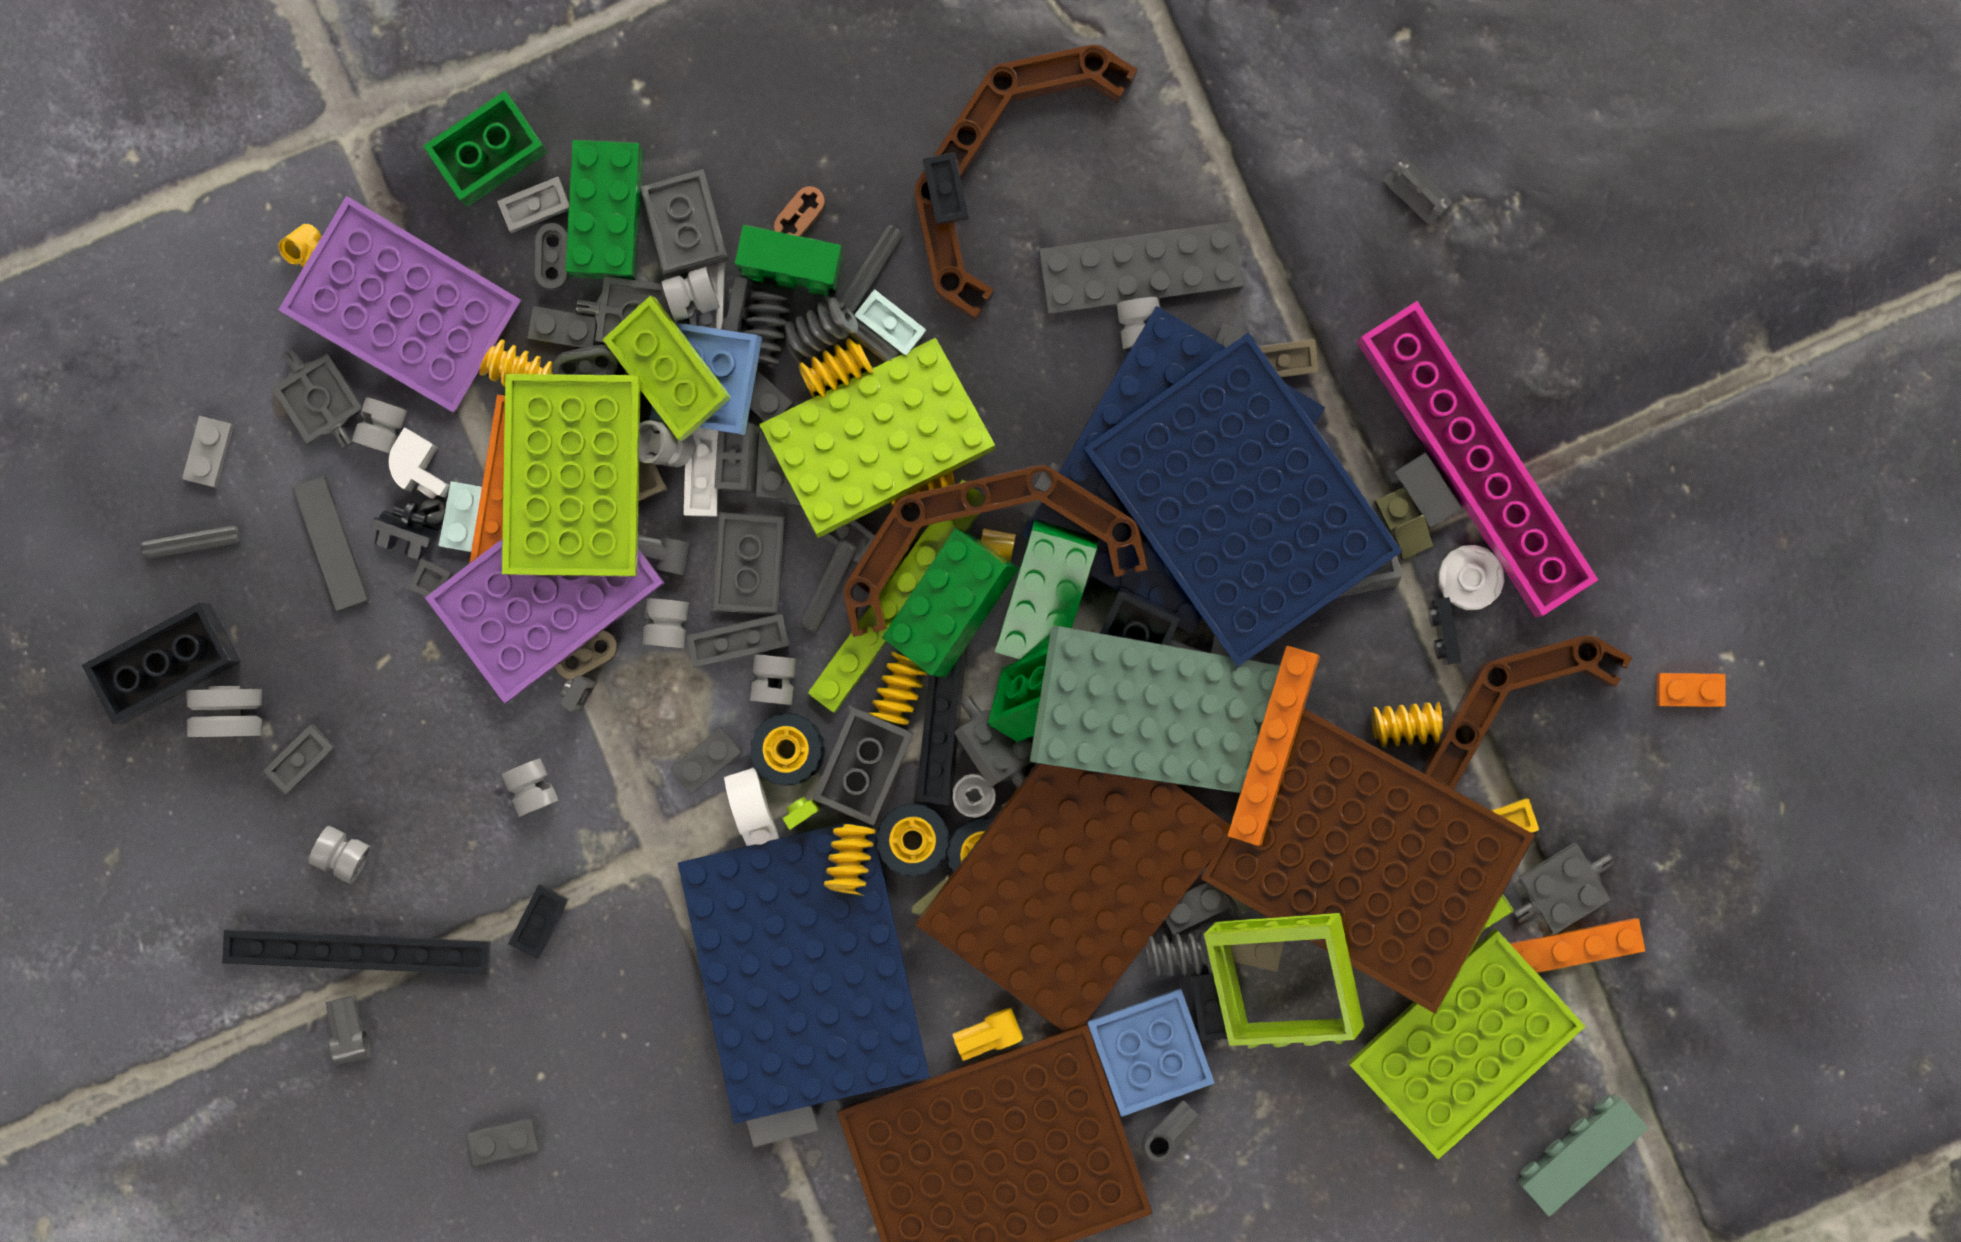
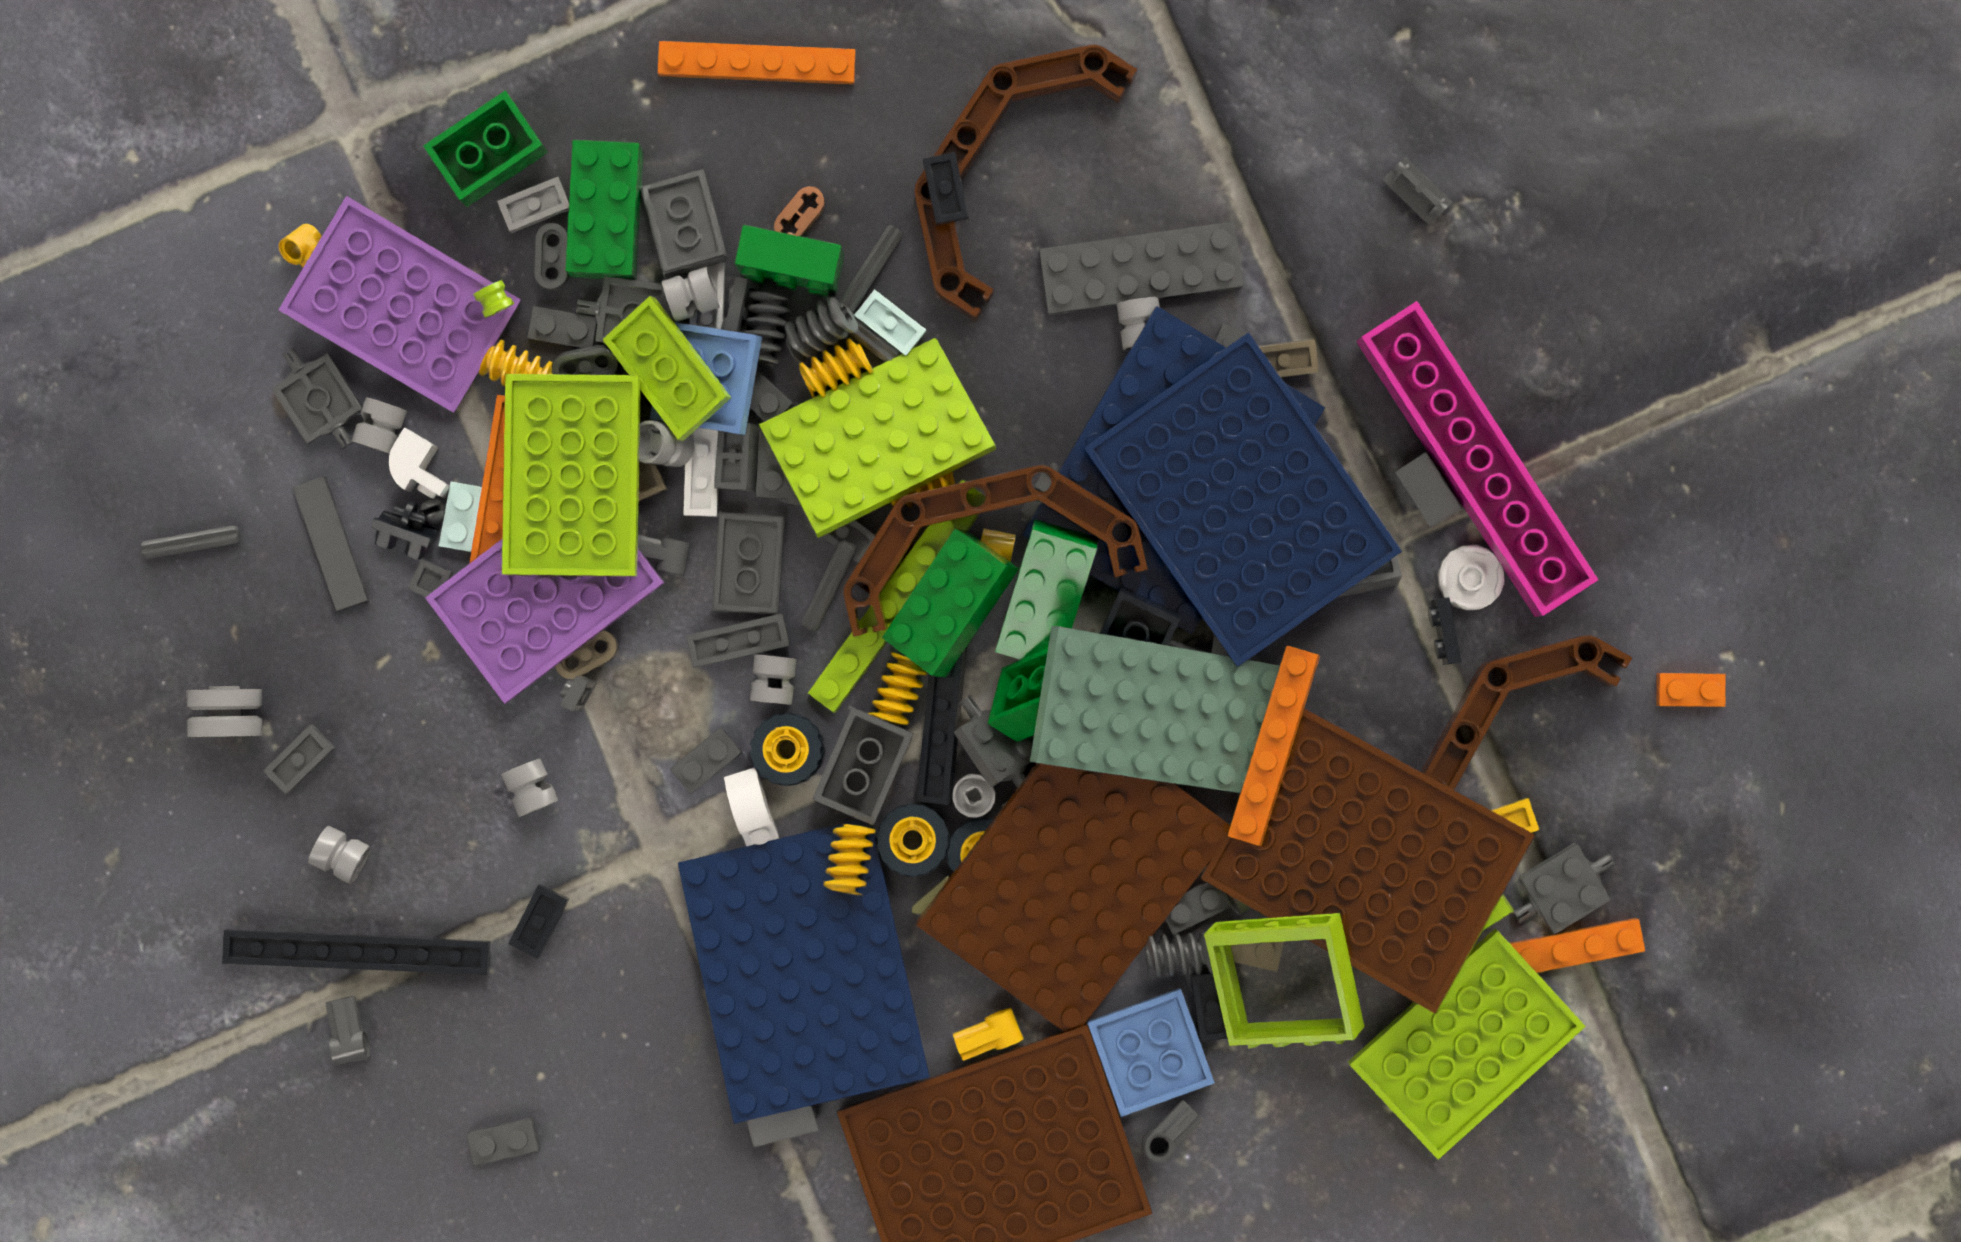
(161, 663): black brick -> none
(208, 451): light grey plate -> none
(493, 299): none -> lime wheel
(665, 623): light grey wheel -> none
(756, 62): none -> orange plate
(800, 811): lime plate -> none
(1404, 522): olive slope -> none
(1407, 725): yellow piece -> none
(1581, 1154): sand green brick -> none

